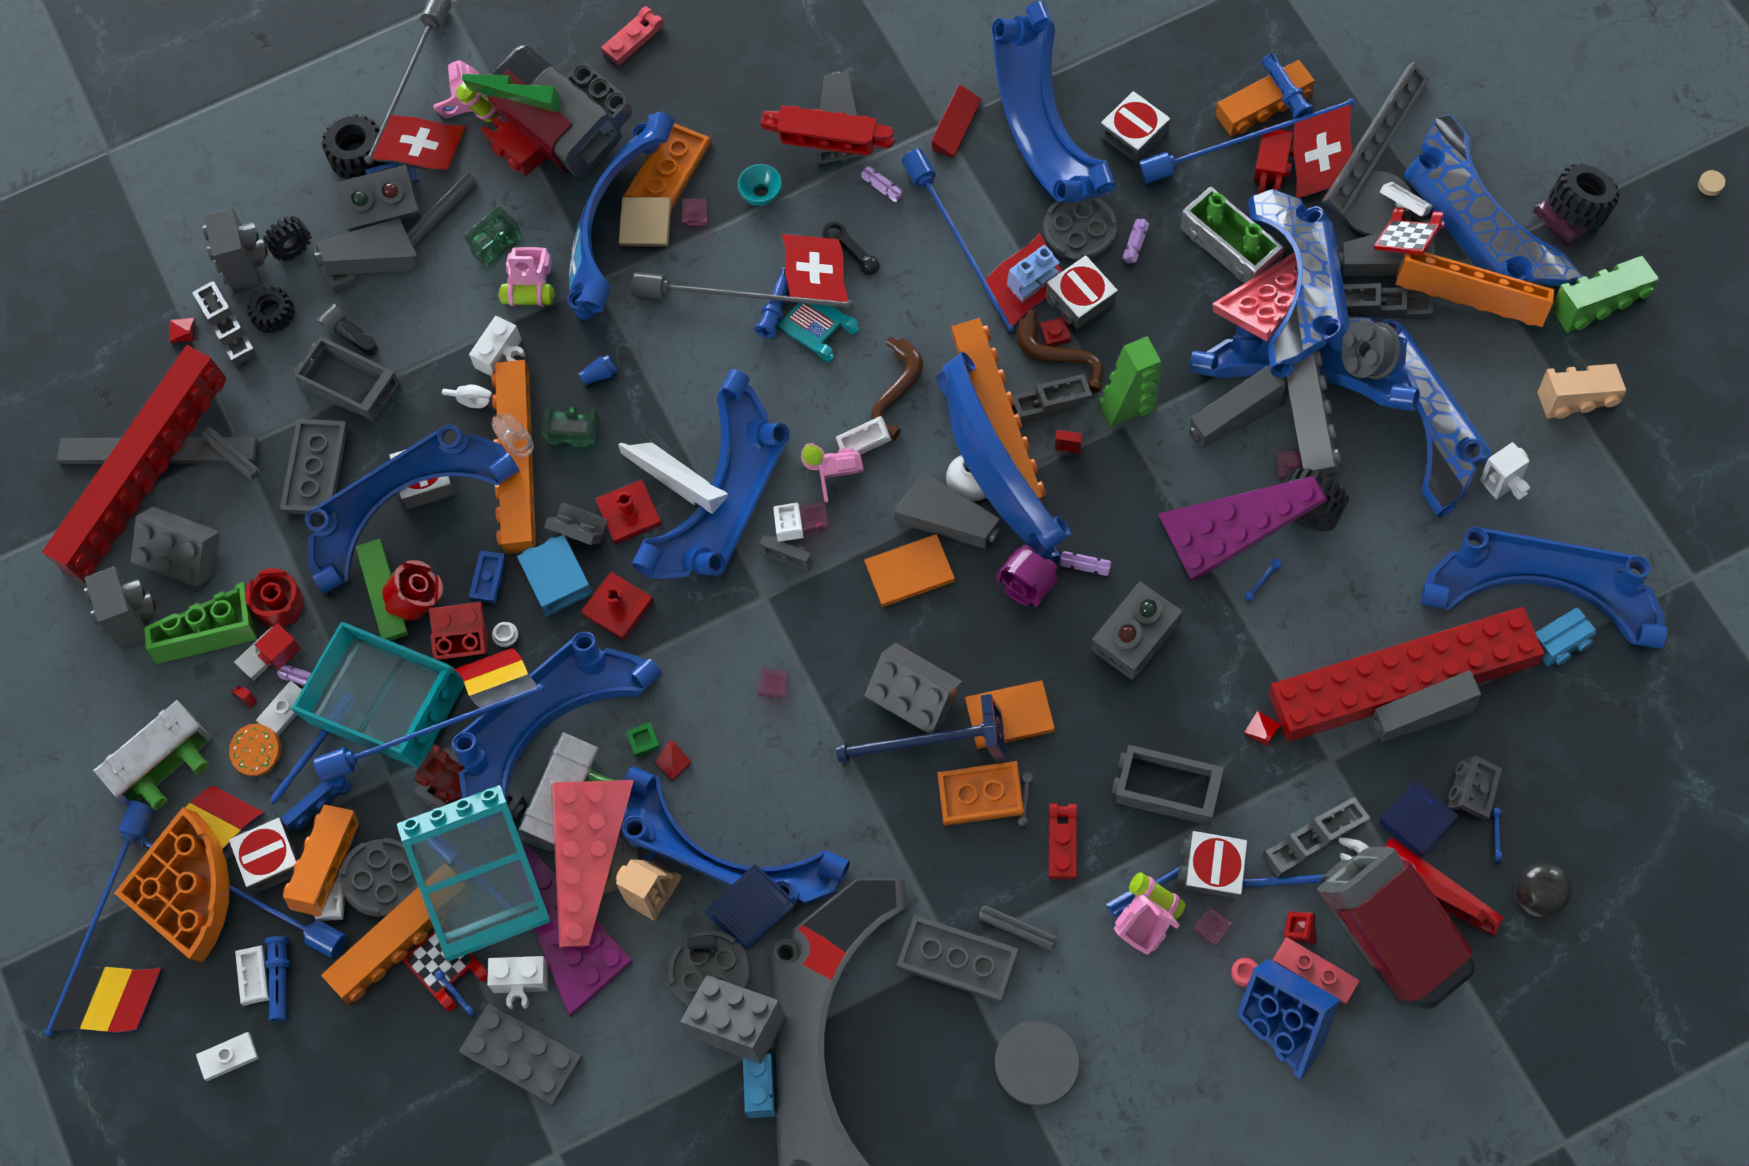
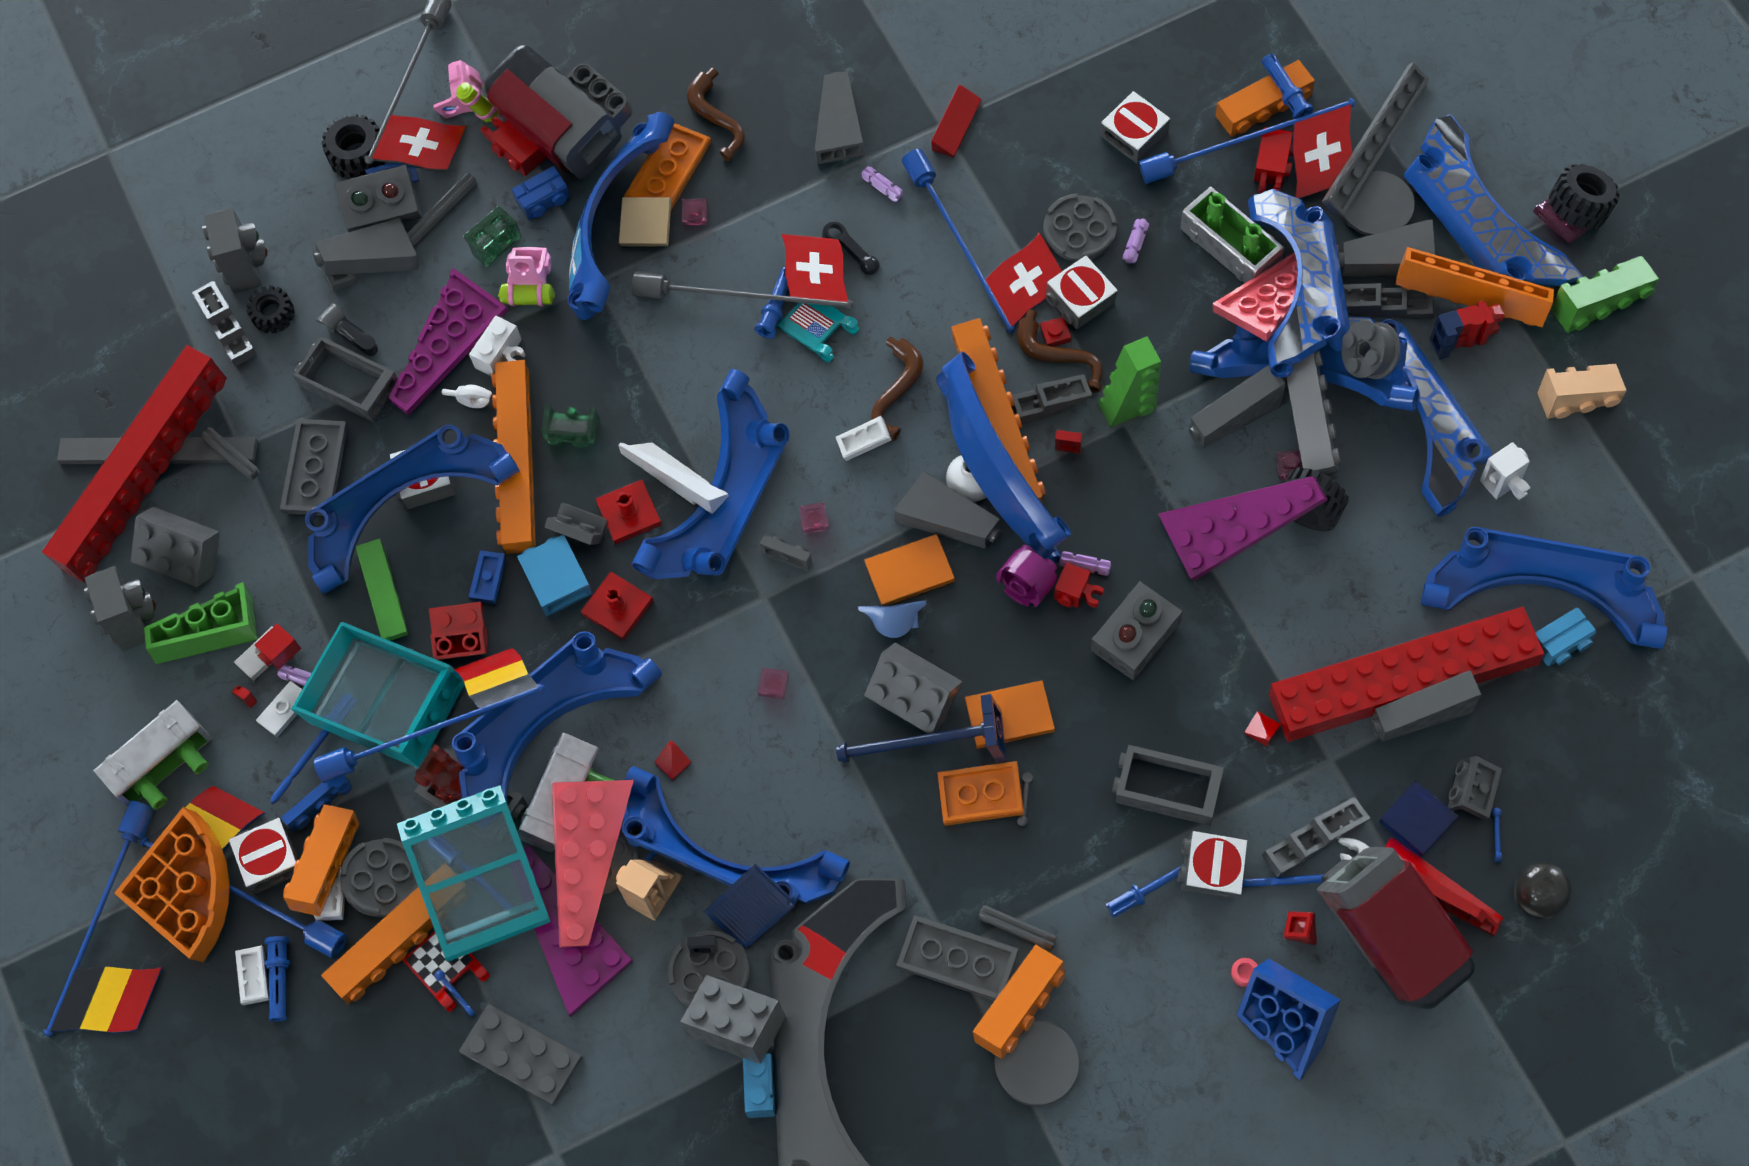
(182, 330): red slope -> none
(227, 1056): white plate -> none
(255, 750): orange tile -> none
(274, 598): red brick -> none
(287, 238): black tyre -> none
(411, 590): red brick -> none
(445, 339): none -> magenta wing
(503, 87): green slope -> none
(505, 634): white plate -> none
(509, 431): clear piece -> none
(518, 976): white brick -> none
(541, 193): none -> blue brick
(598, 370): blue cone -> none
(632, 36): coral plate -> none
(643, 739): green plate -> none
(695, 96): none -> reddish brown animal
(759, 176): teal piece -> none
(788, 522): white plate -> none
(828, 130): red hinge -> none
(831, 465): bright pink piece -> none
(894, 620): none -> medium blue hat
(1019, 1002): none -> orange brick
(1025, 83): blue panel -> none
(1032, 273): light blue hips -> none
(1062, 842): red plate -> none
(1074, 586): none -> red brick
(1149, 914): bright pink piece -> none
(1212, 926): clear pink plate -> none
(1274, 565): blue hinge -> none
(1316, 970): coral plate -> none
(1406, 199): white plate -> none
(1409, 236): flag -> none
(1465, 327): none -> hips
(1711, 183): tan tile -> none

